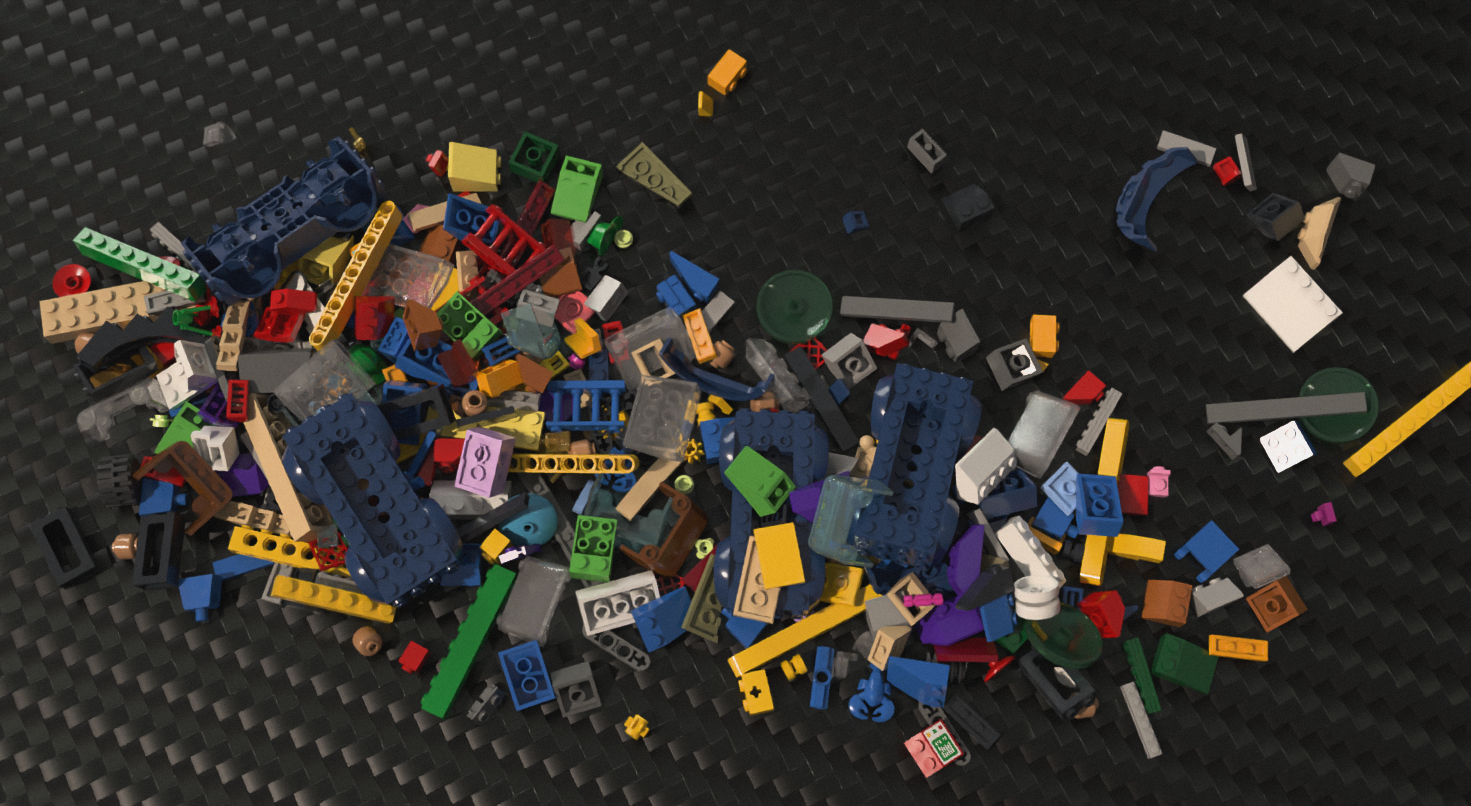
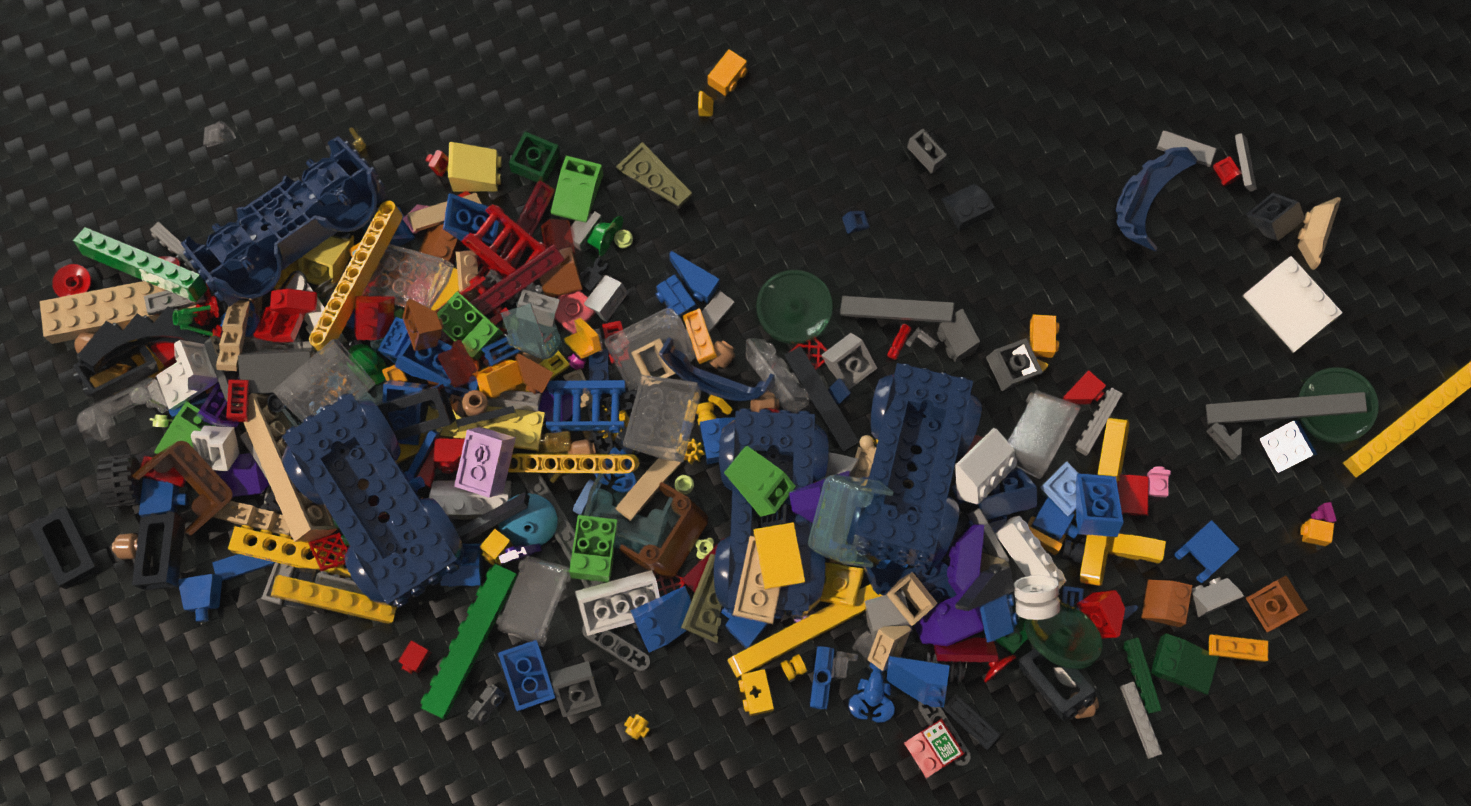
(328, 537): clear light blue slope -> none
(367, 641): medium nougat head -> none
(884, 341): slope -> none
(923, 600): dark pink axle -> none
(1261, 567): clear plate -> none
(1317, 532): none -> light orange brick
(1350, 175): dark grey slope -> none

